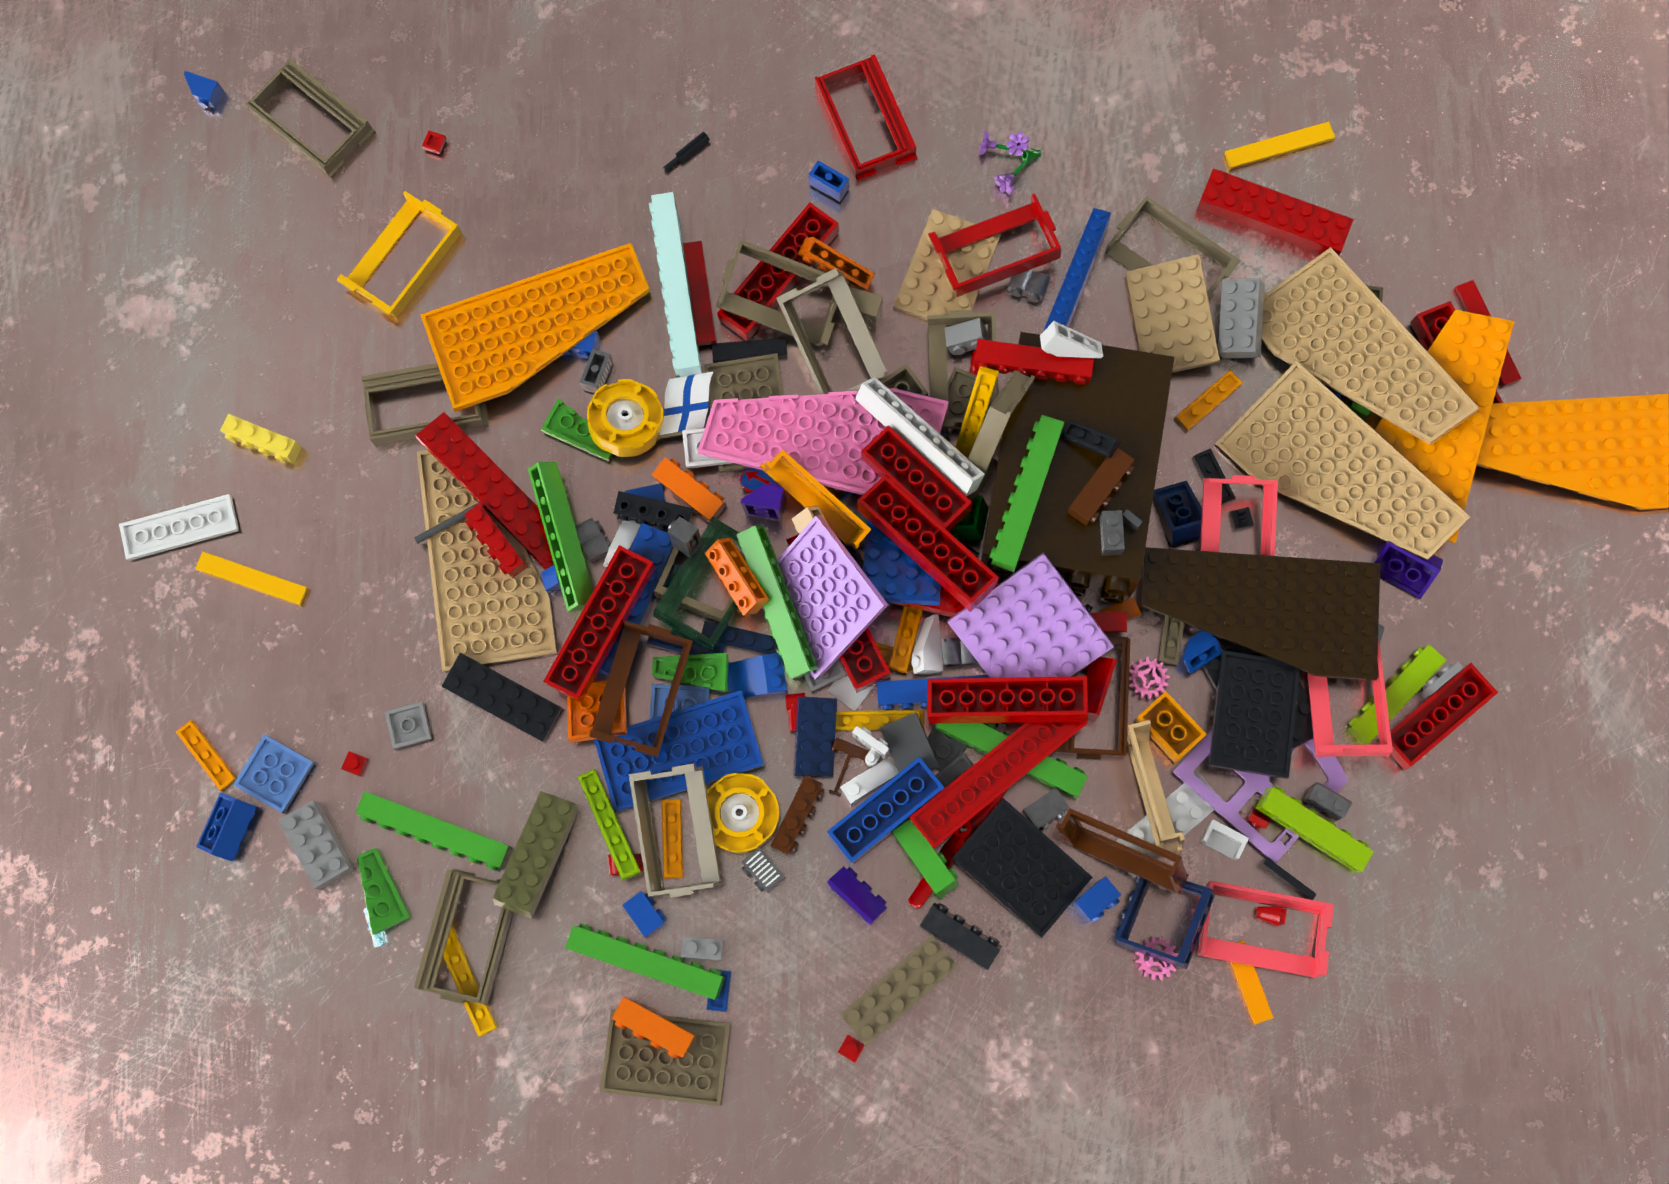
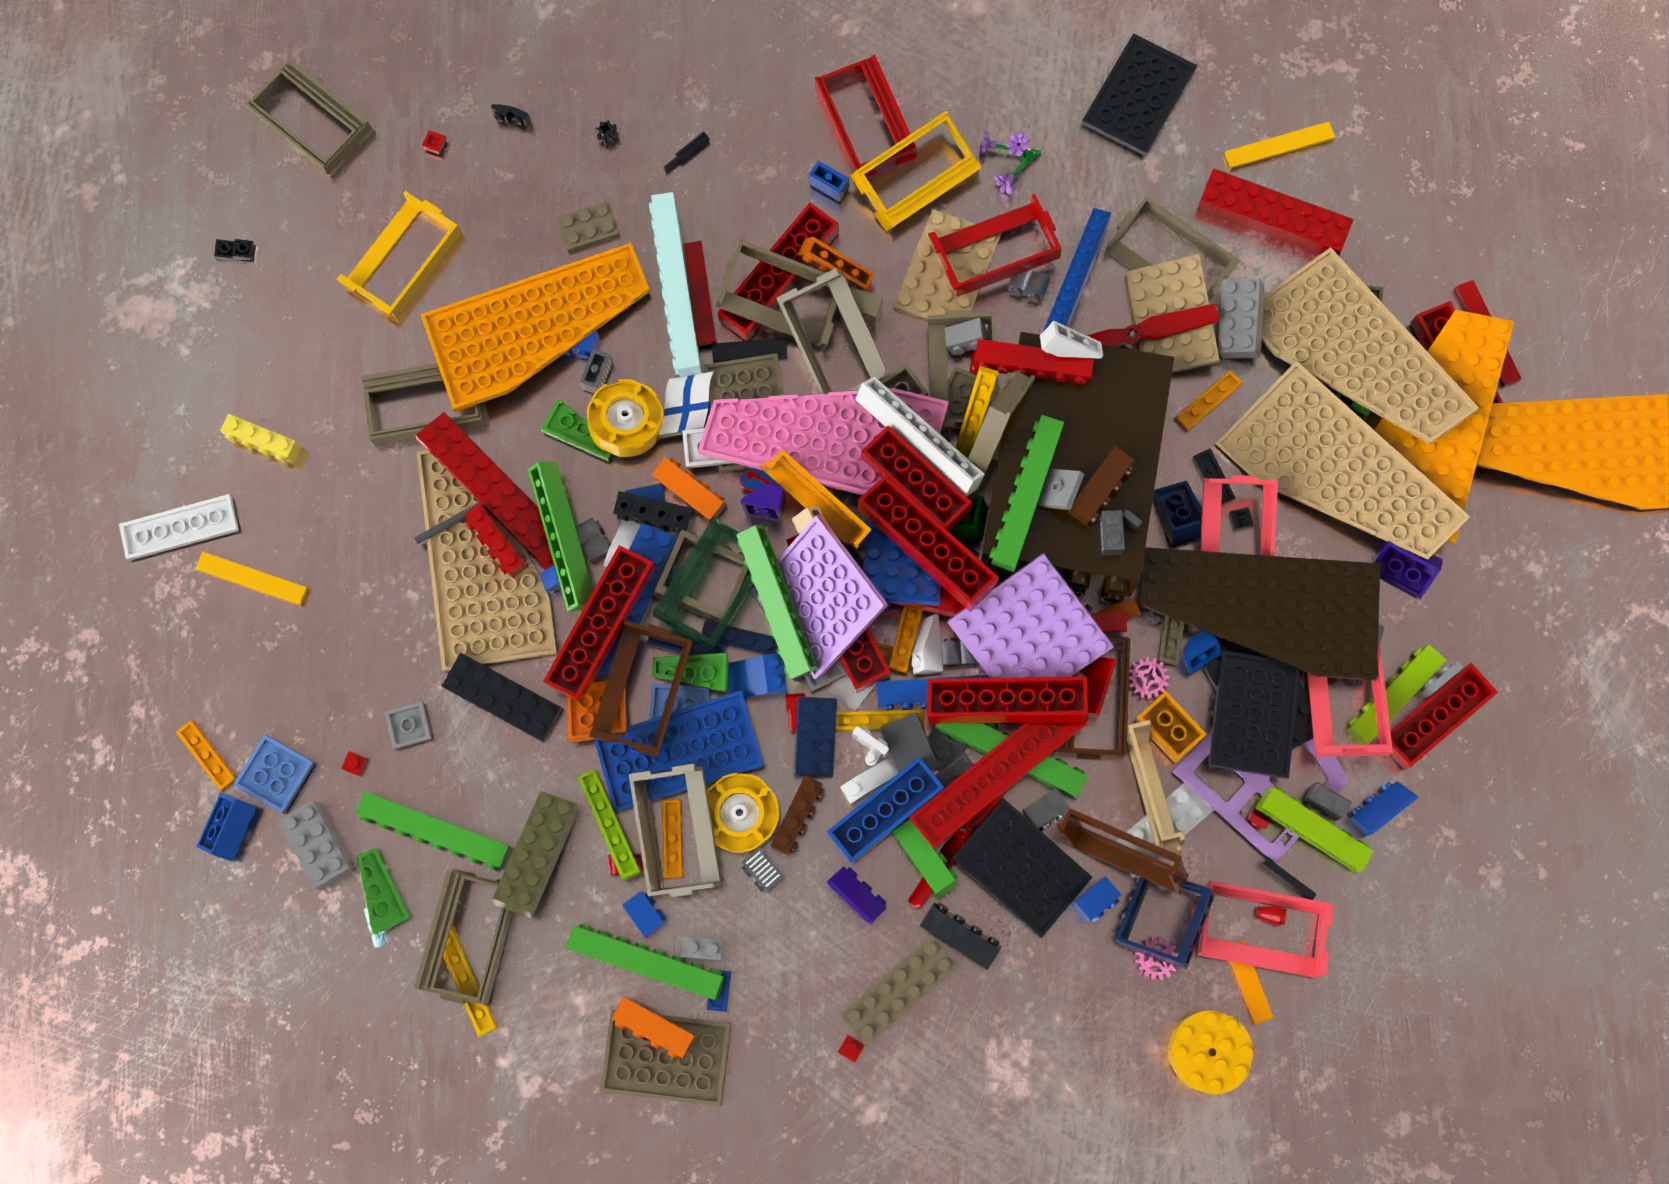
(204, 90): blue slope -> none
(233, 250): none -> black slope
(508, 113): none -> black slope
(588, 226): none -> dark tan plate
(606, 132): none -> black gear
(684, 537): flat silver brick -> none
(737, 576): orange brick -> none
(851, 750): reddish brown piece -> none
(929, 191): none -> yellow piece
(1060, 489): none -> light grey plate
(1090, 439): black tile -> none
(1139, 94): none -> black plate
(1160, 326): none -> red piece
(1224, 840): white panel -> none
(1230, 1052): none -> yellow piece
(1381, 808): none -> blue slope

